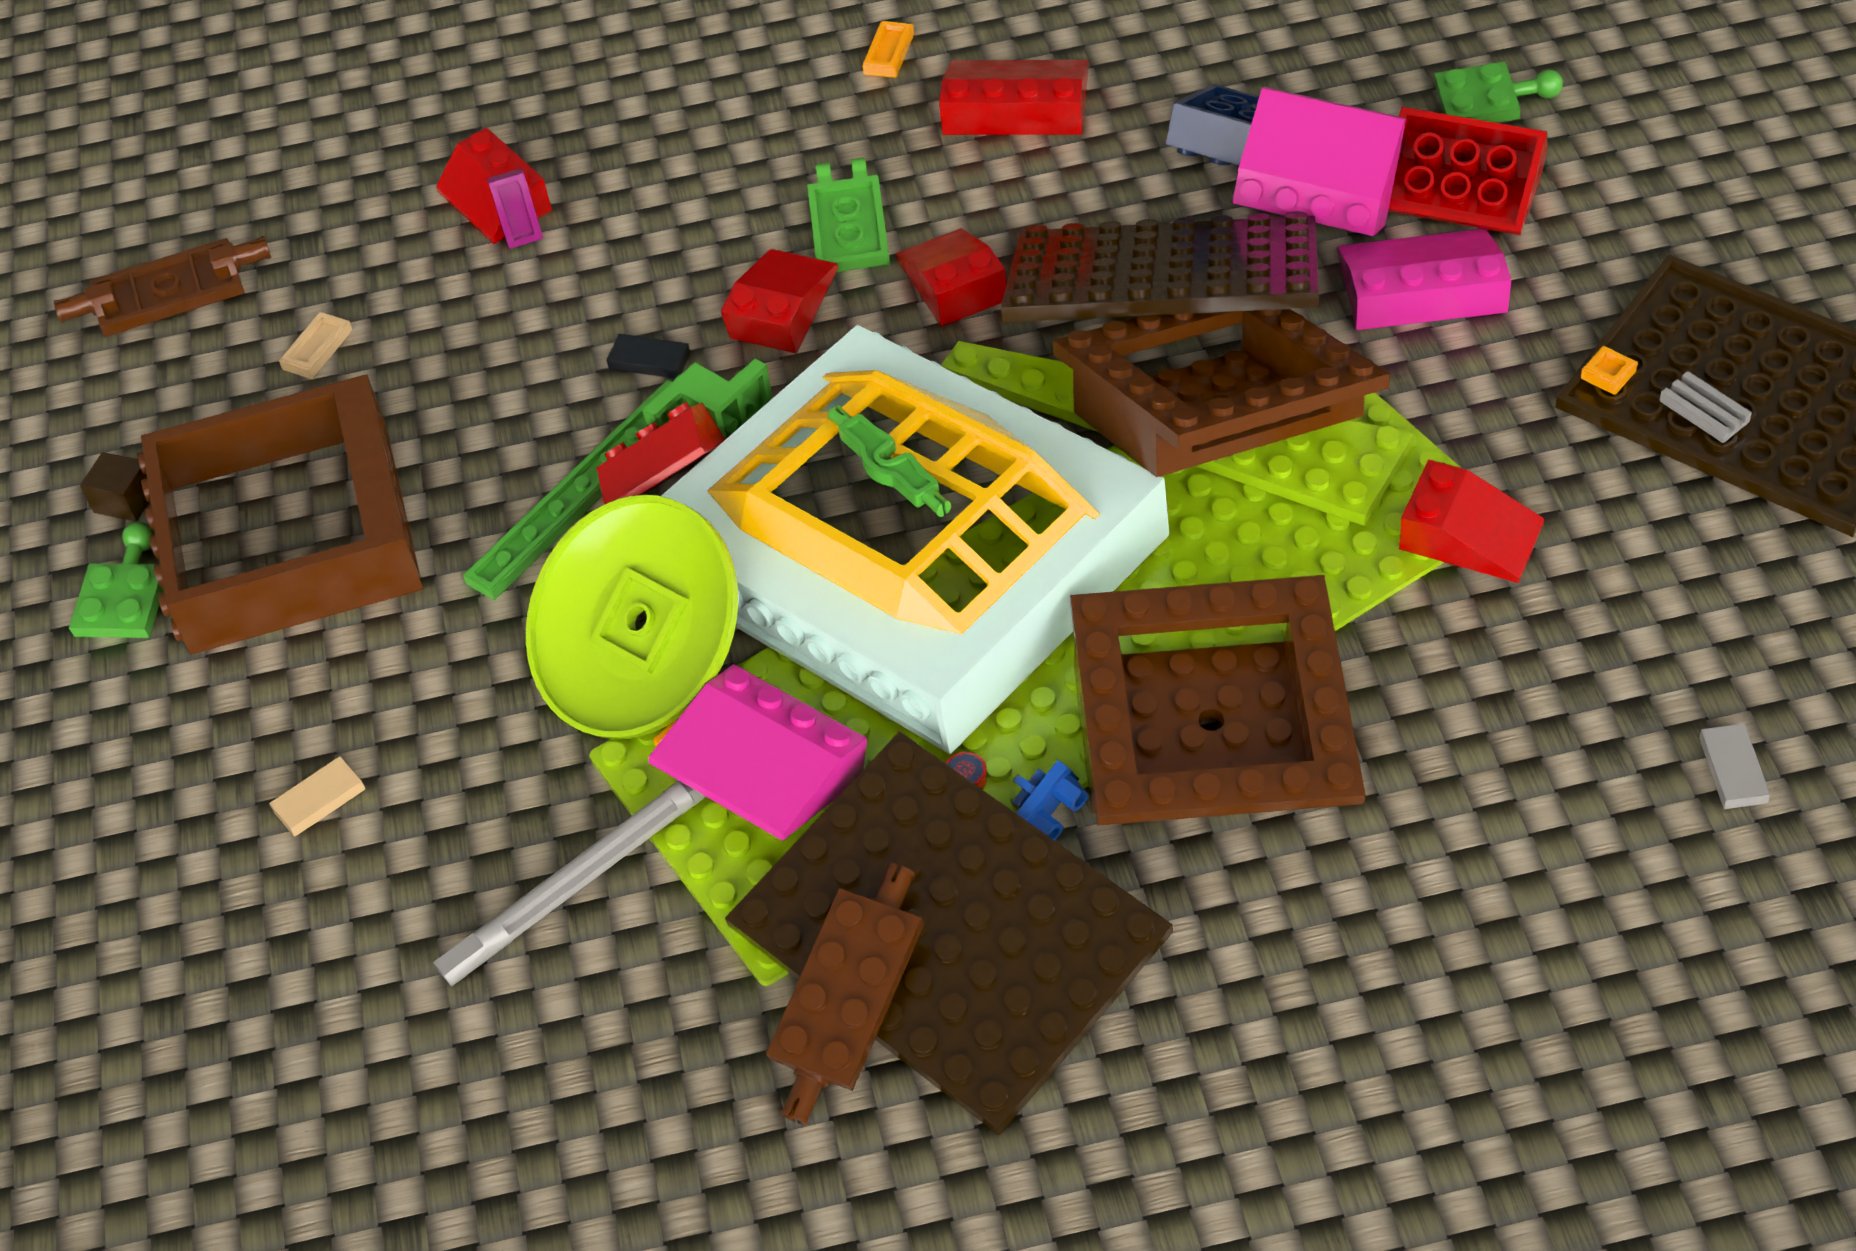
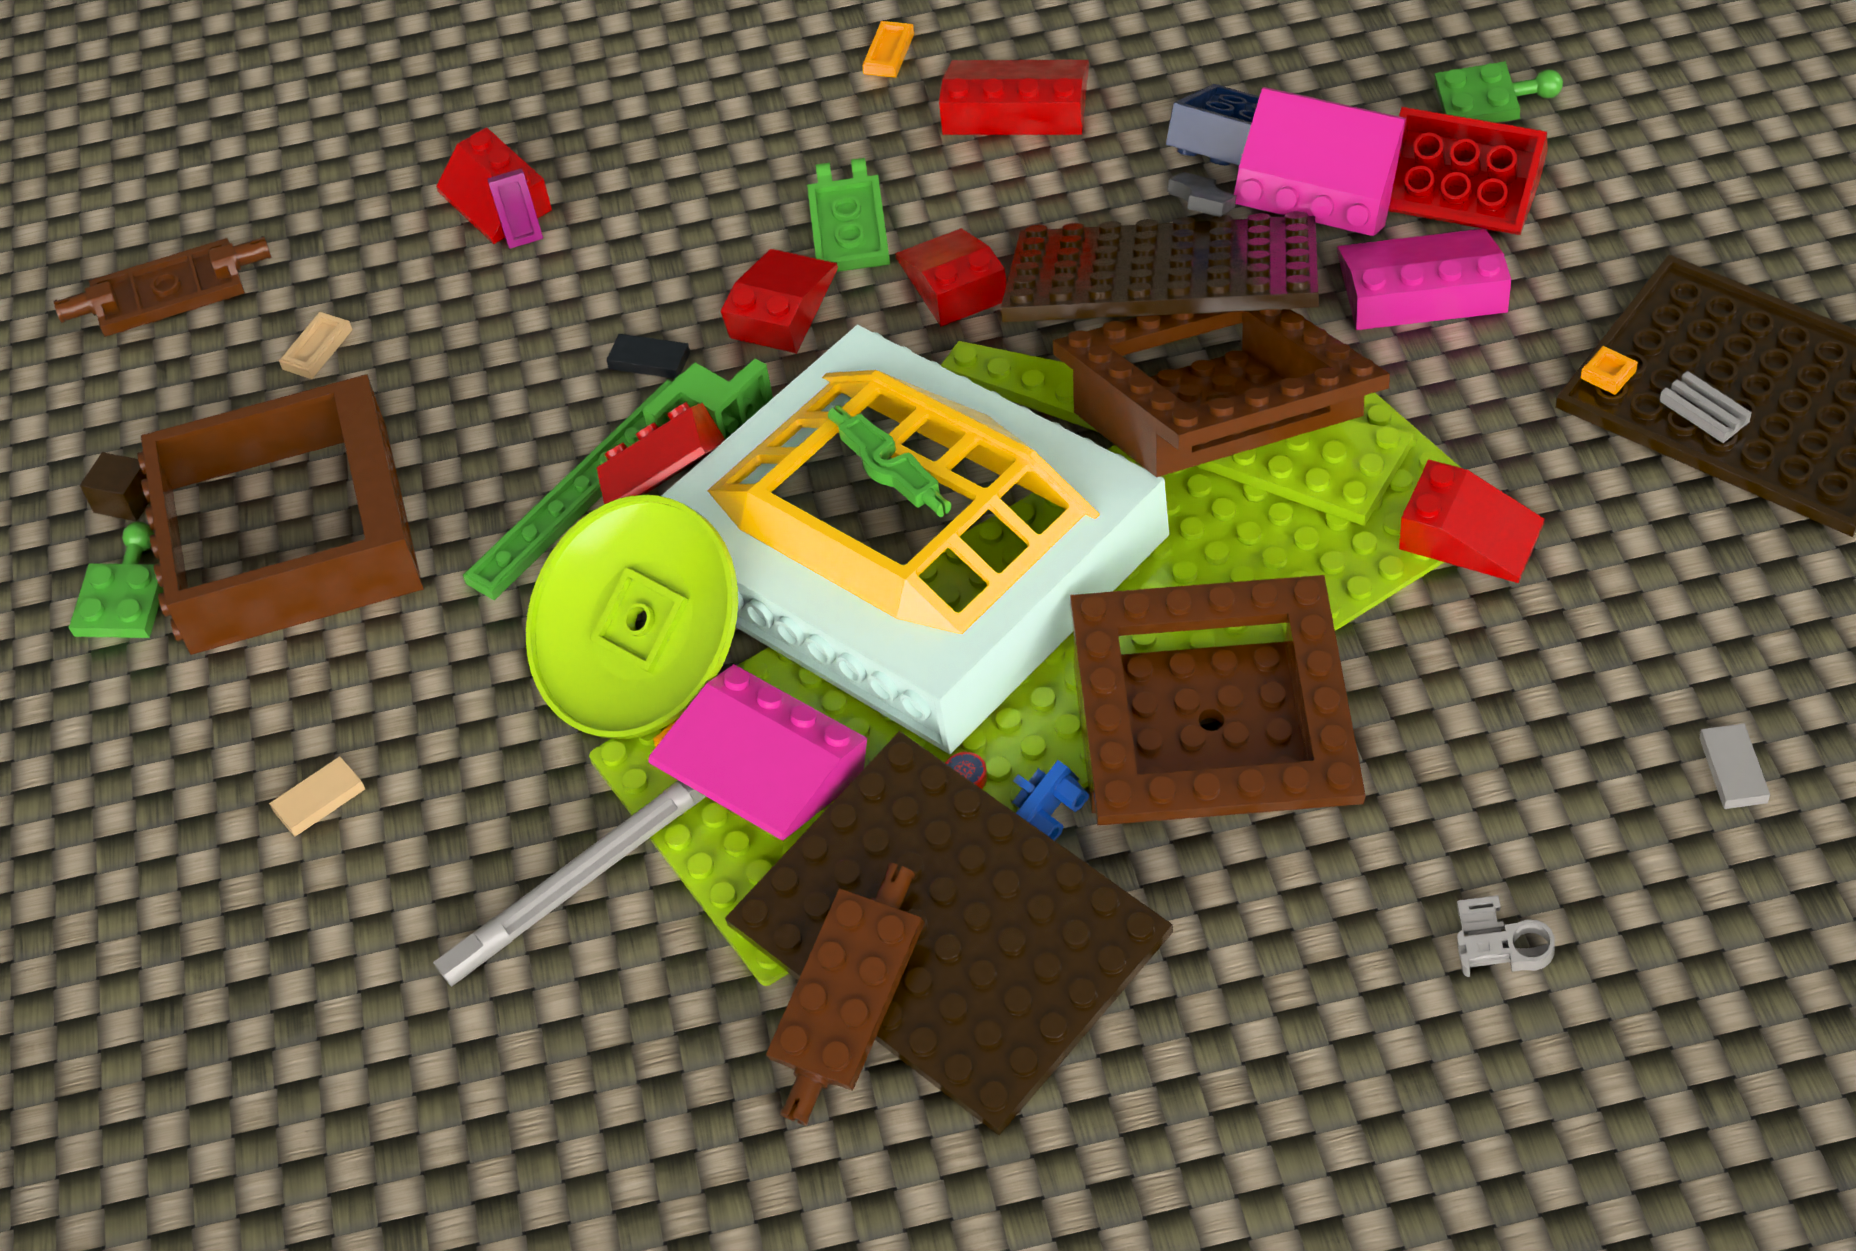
(1201, 194): none -> dark grey tile
(1490, 945): none -> light grey piece

